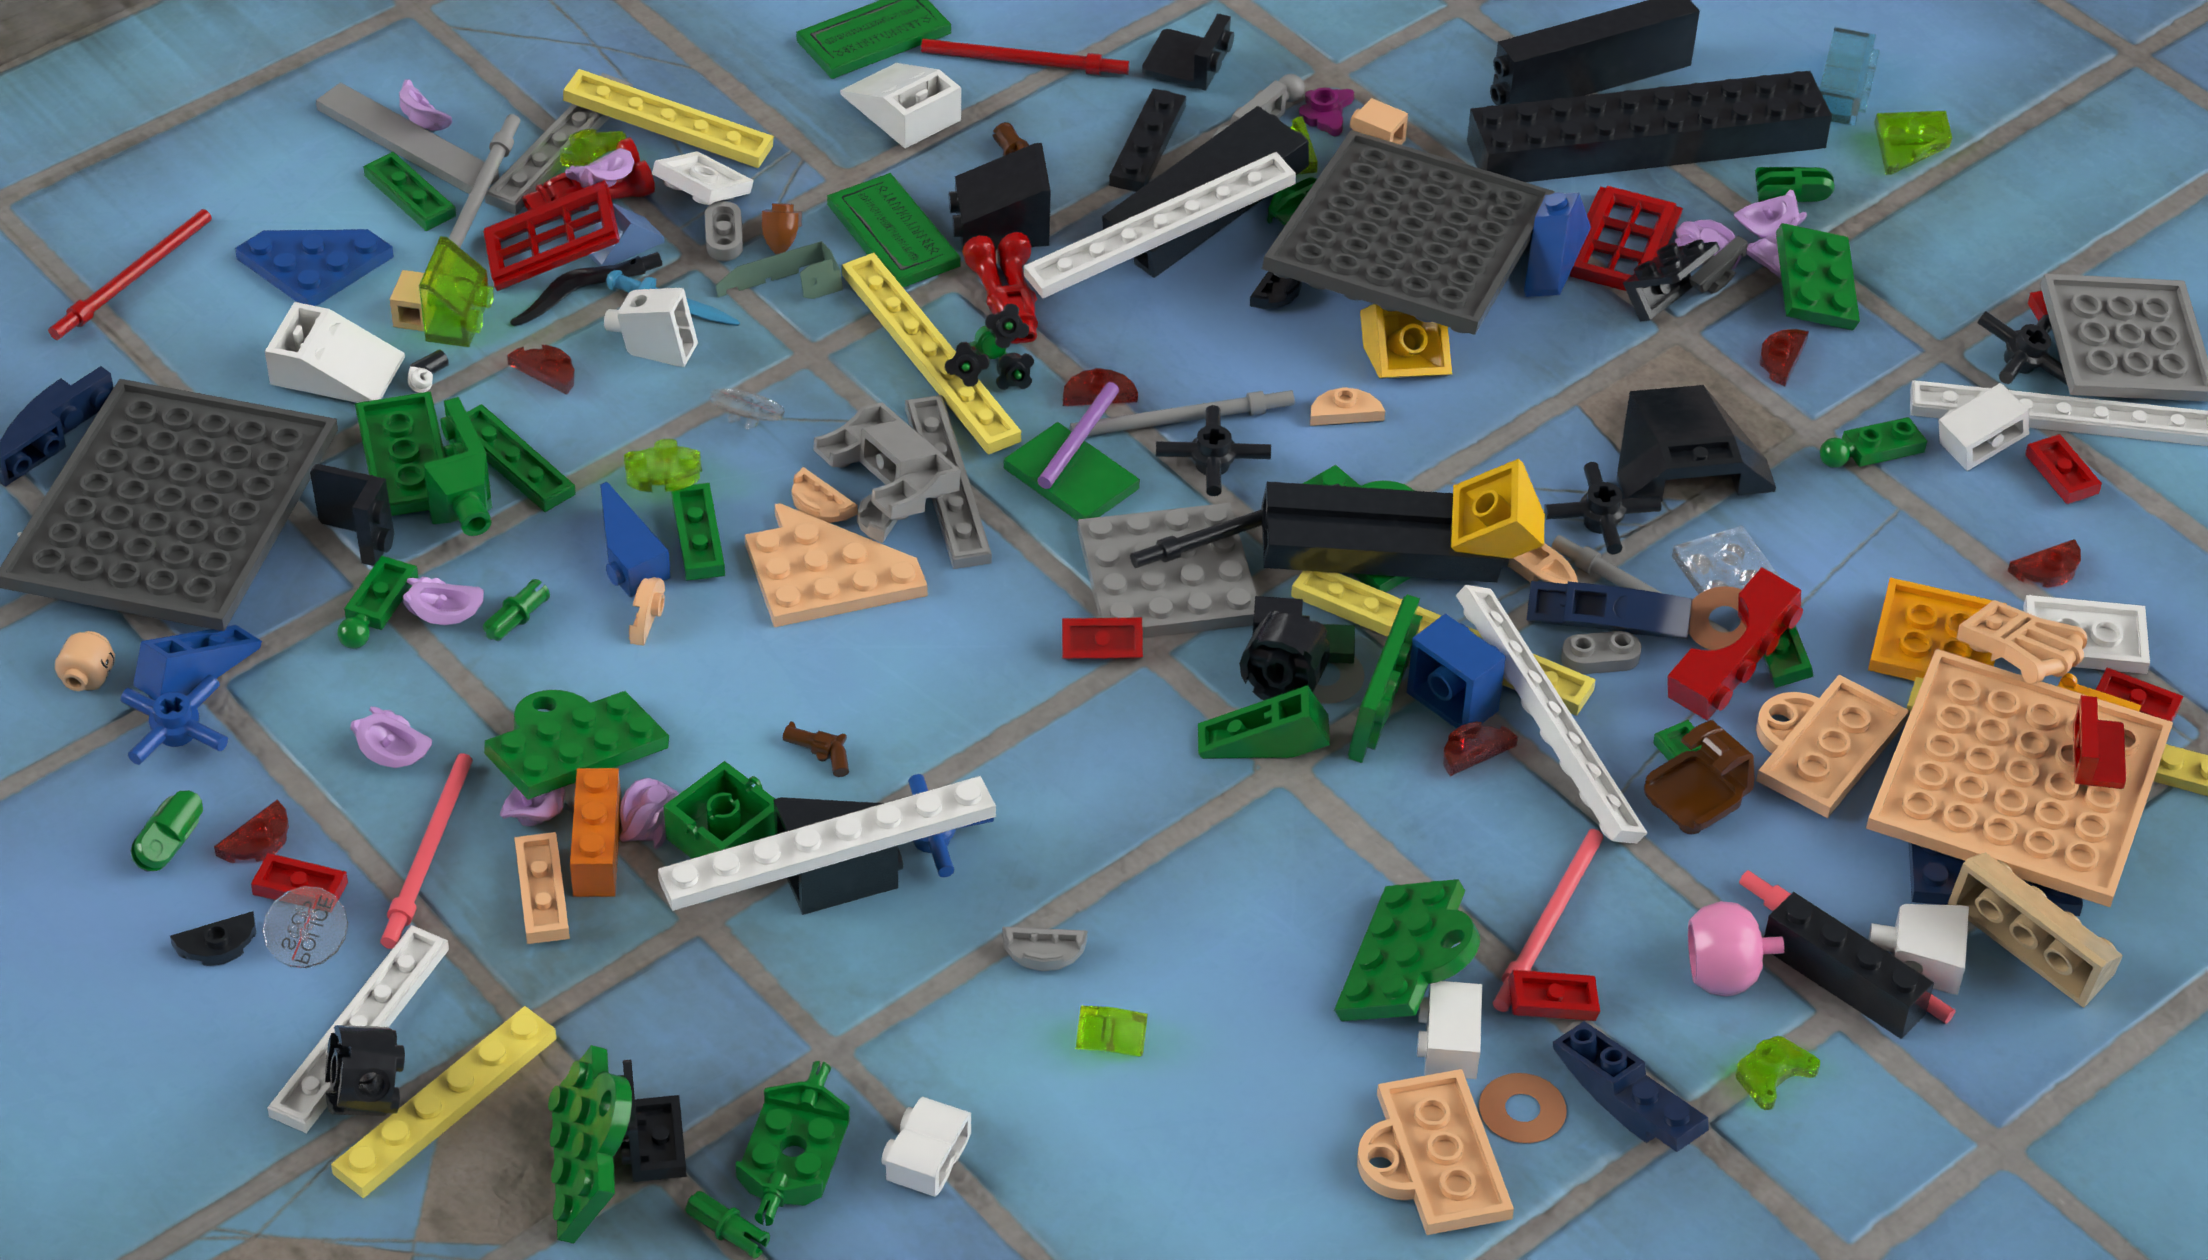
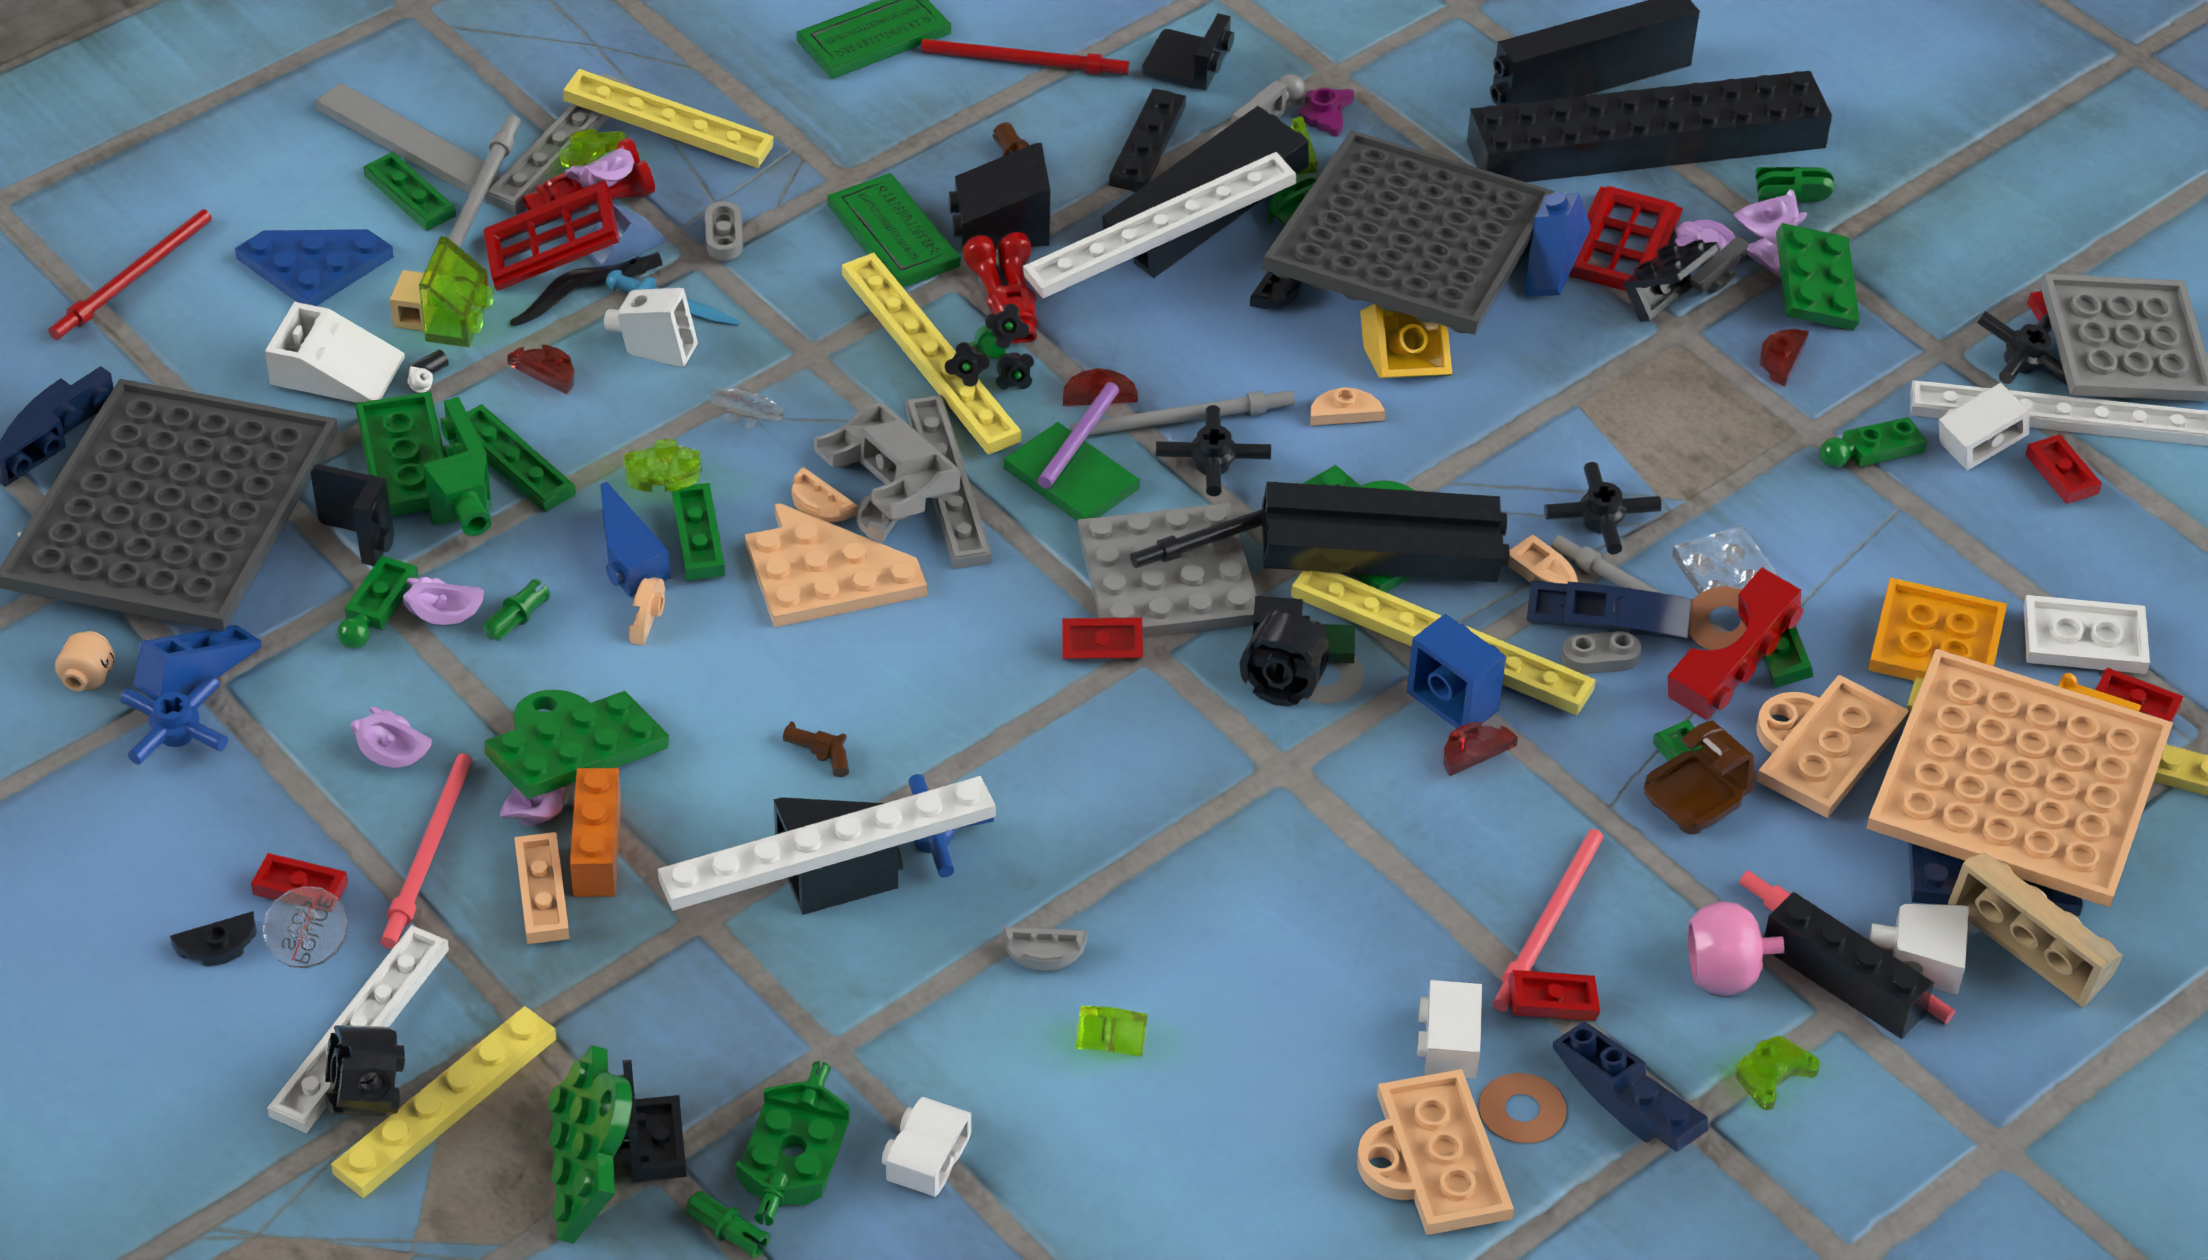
(166, 831): green arm -> none
(257, 837): clear red plate -> none
(419, 109): lavender hat -> none
(644, 811): lavender hat -> none
(702, 178): white plate -> none
(719, 813): green brick -> none
(780, 226): dark orange plate -> none
(821, 270): sand green piece -> none
(907, 101): white slope -> none
(1268, 729): green slope -> none
(1380, 121): light nougat brick -> none
(1385, 679): green piece -> none
(1407, 950): green plate -> none
(1497, 513): yellow slope -> none
(1554, 719): white plate -> none
(1685, 436): black wedge -> none
(1848, 74): clear light blue brick -> none
(1911, 137): clear neon green wing -> none
(2026, 641): light nougat plate -> none
(2050, 566): clear red plate -> none
(2098, 747): red panel -> none

